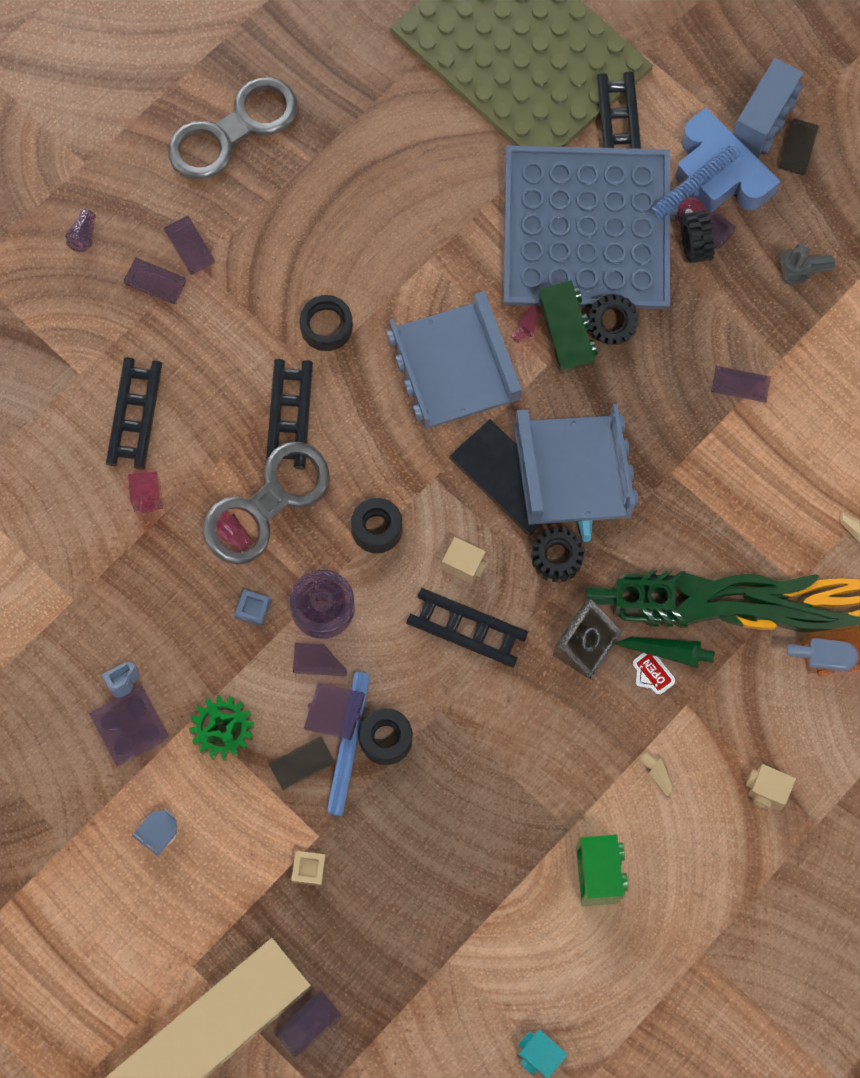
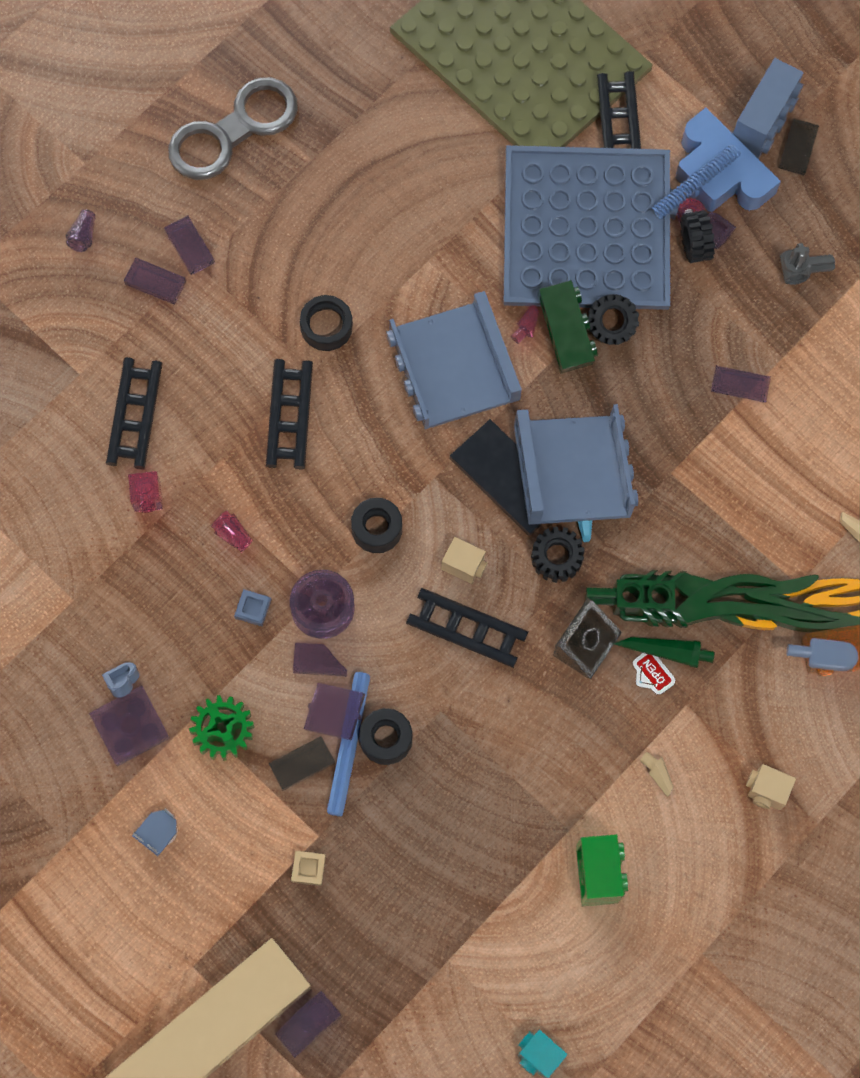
(266, 503): flat silver bar -> none

